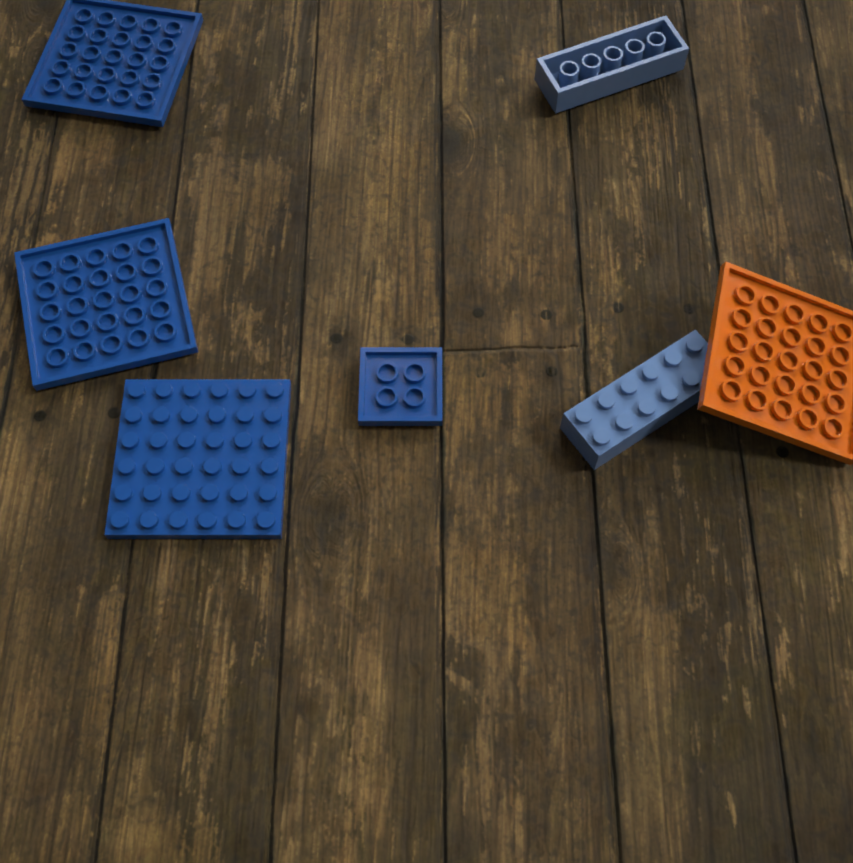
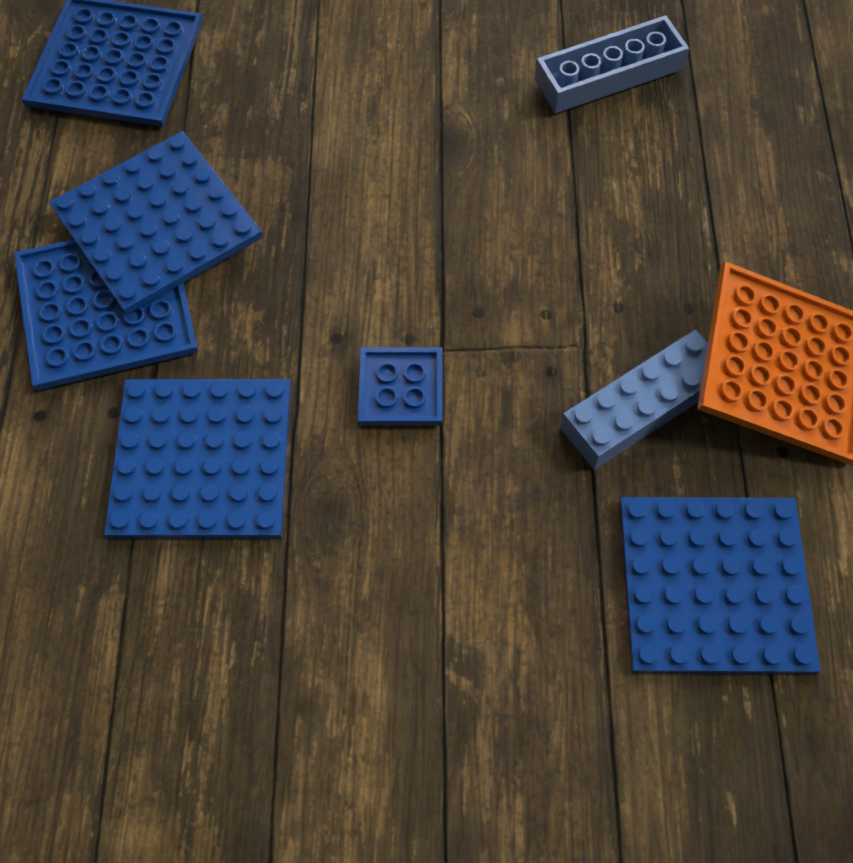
(155, 221): none -> blue plate
(716, 586): none -> blue plate

